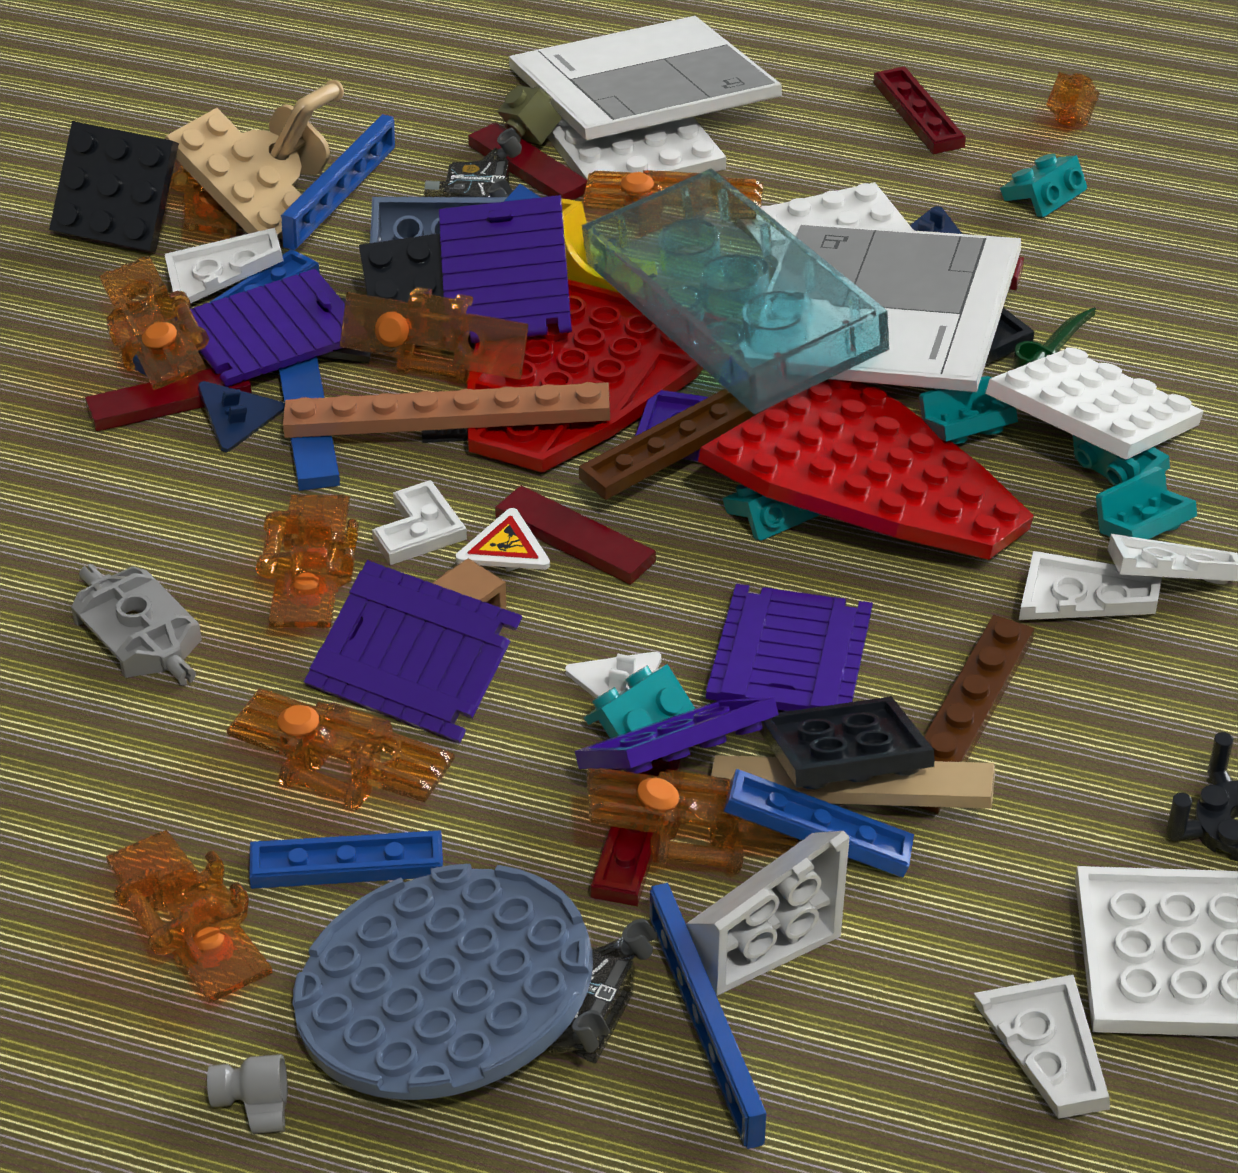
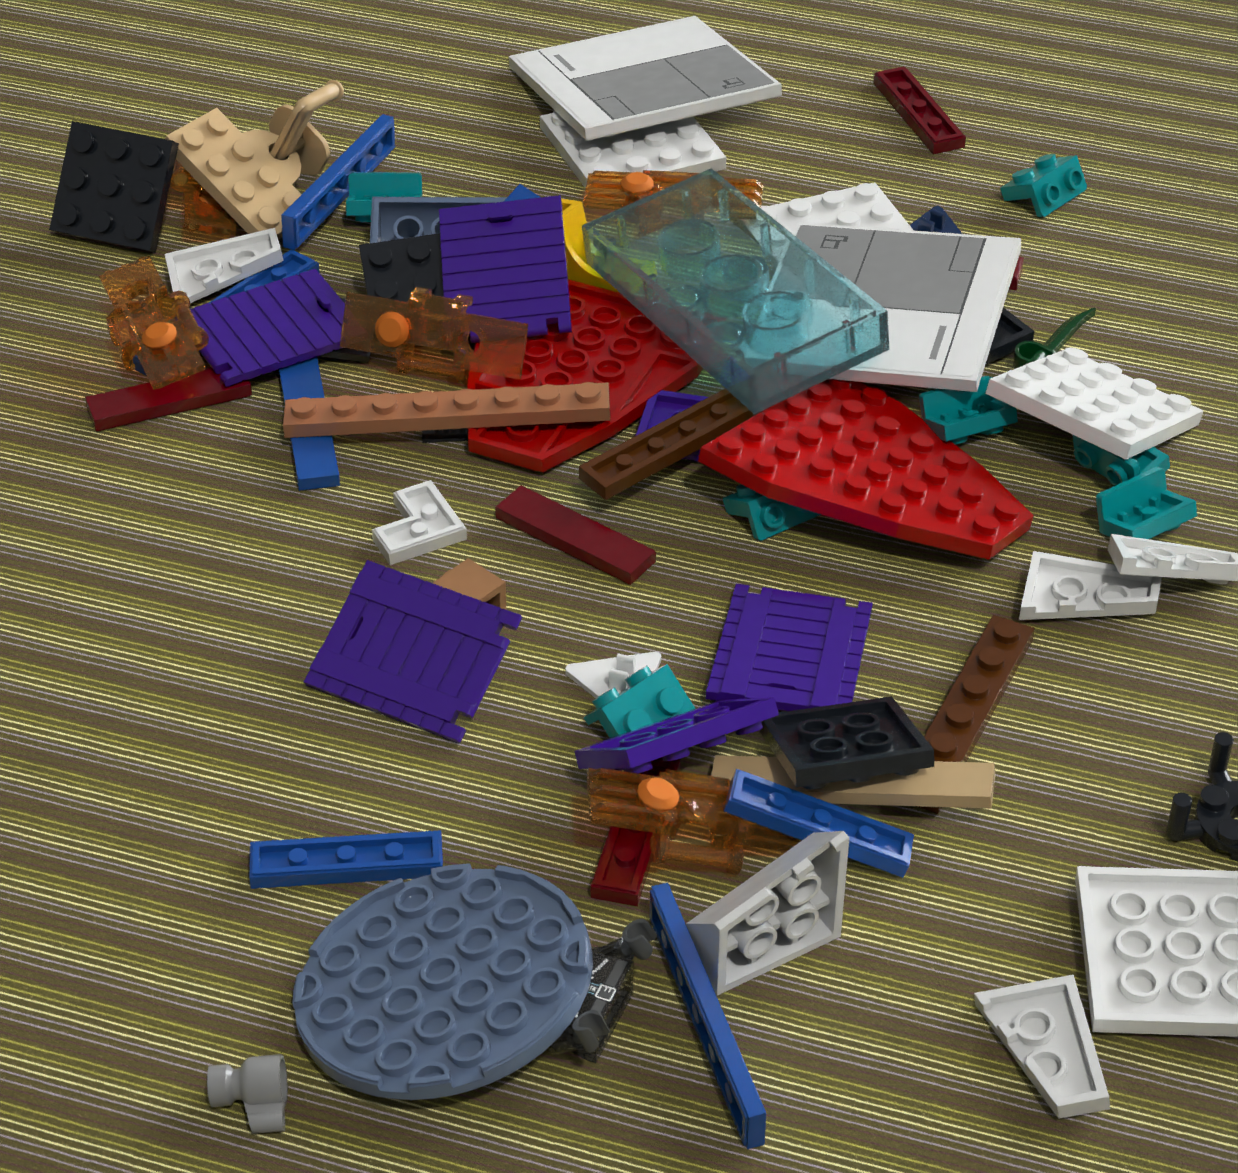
(142, 642): light grey plate -> none
(204, 913): clear orange piece -> none
(236, 413): dark blue piece -> none
(315, 732): clear orange piece -> none
(318, 562): clear orange piece -> none
(379, 184): none -> teal bracket
(482, 177): torso -> none
(506, 544): piece -> none
(529, 113): olive brick -> none
(532, 165): dark red tile -> none
(1072, 99): clear orange brick -> none

